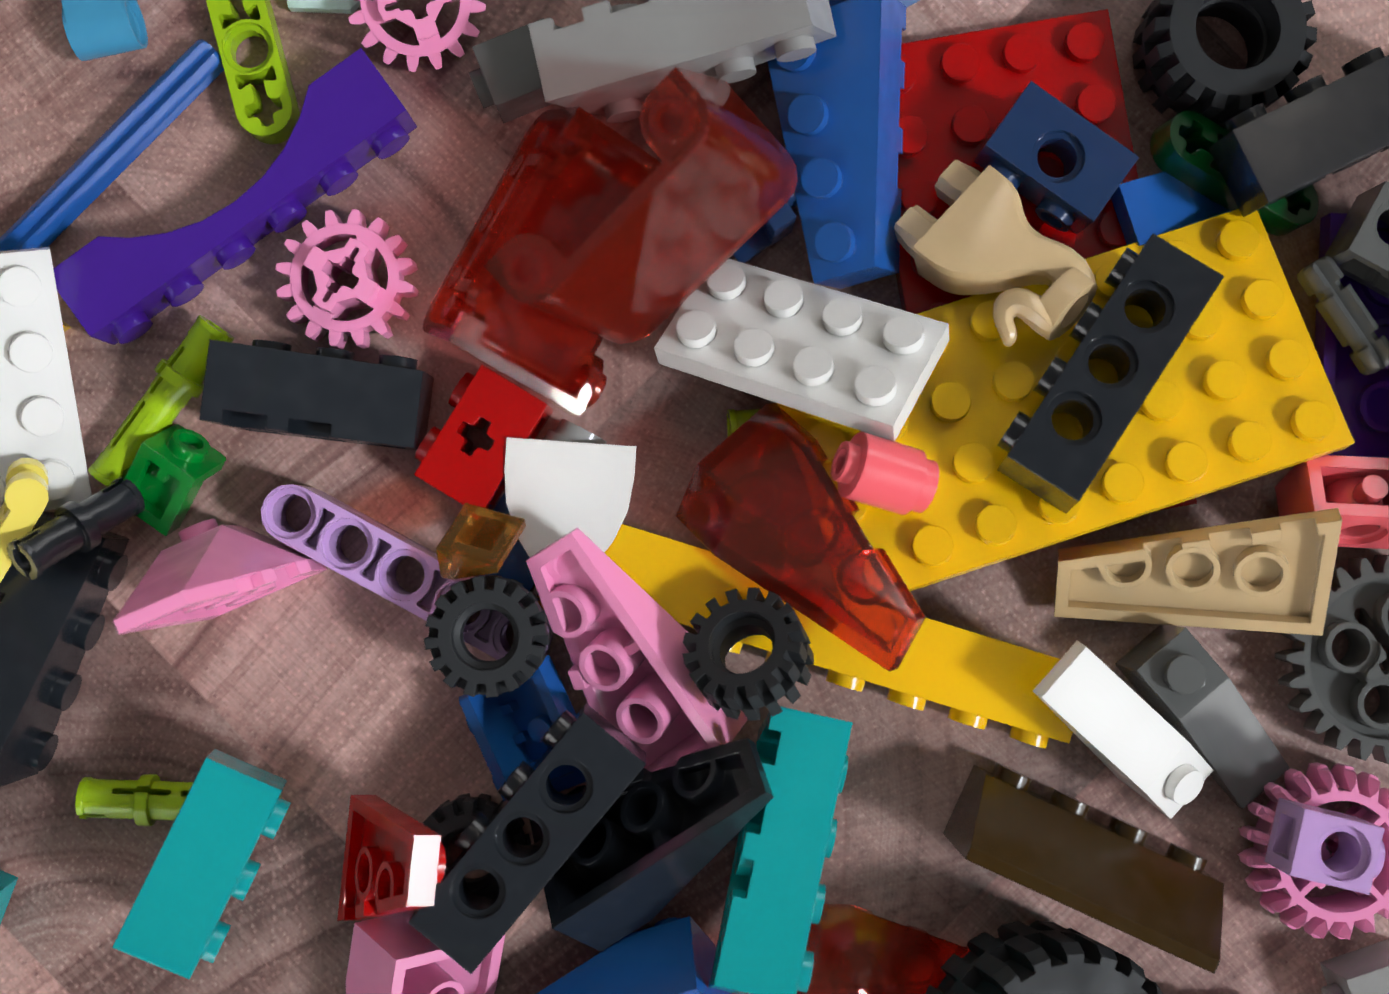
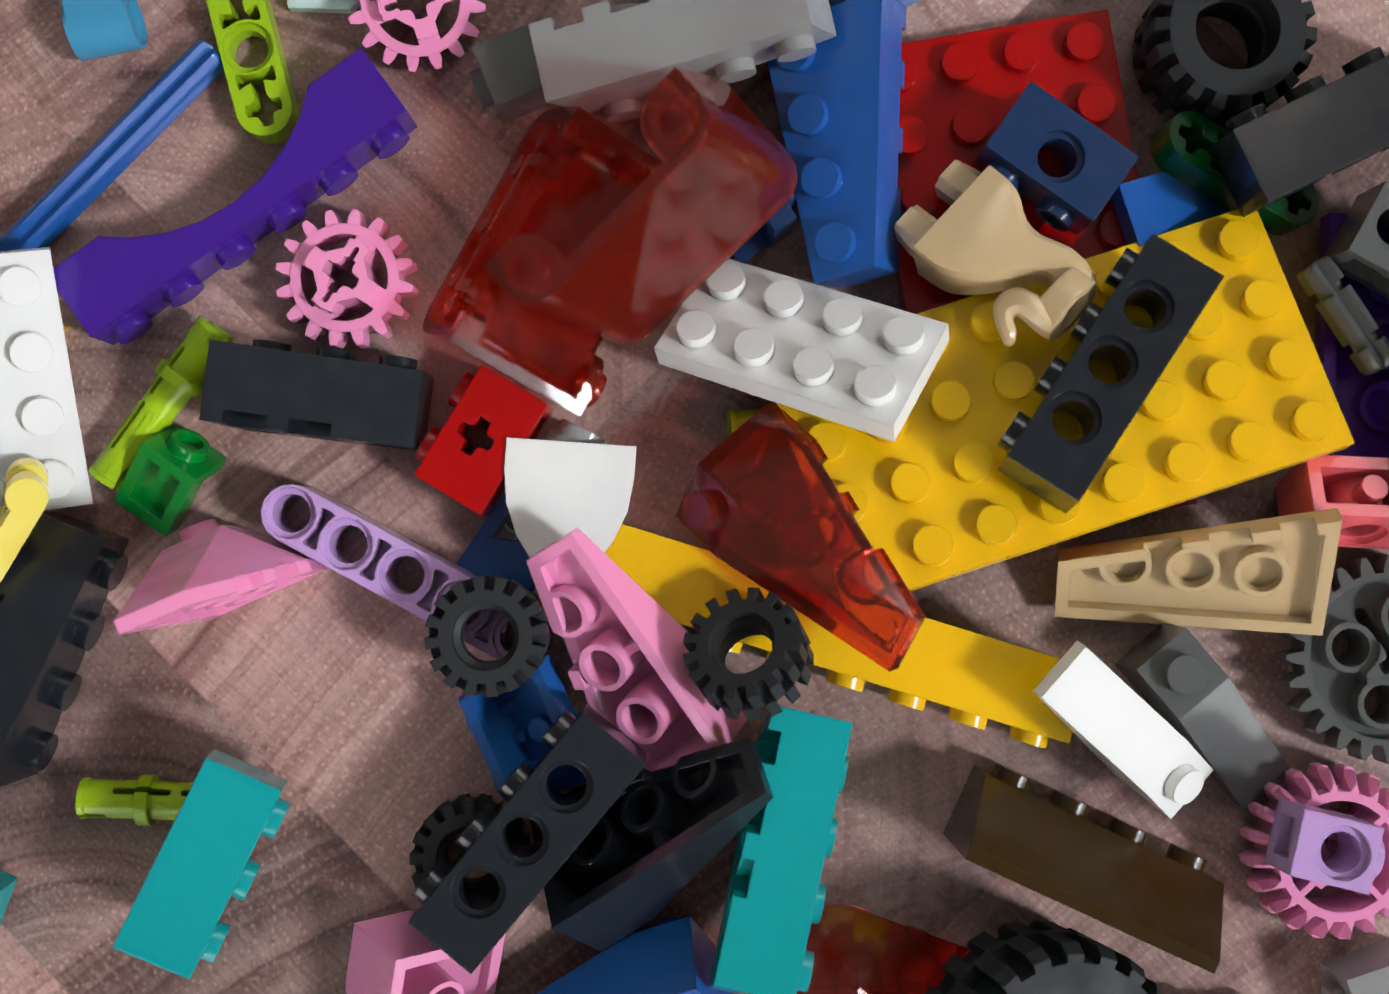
(75, 528): black pin -> none
(387, 861): red wing -> none
(477, 542): clear orange slope -> none
(885, 474): coral brick -> none

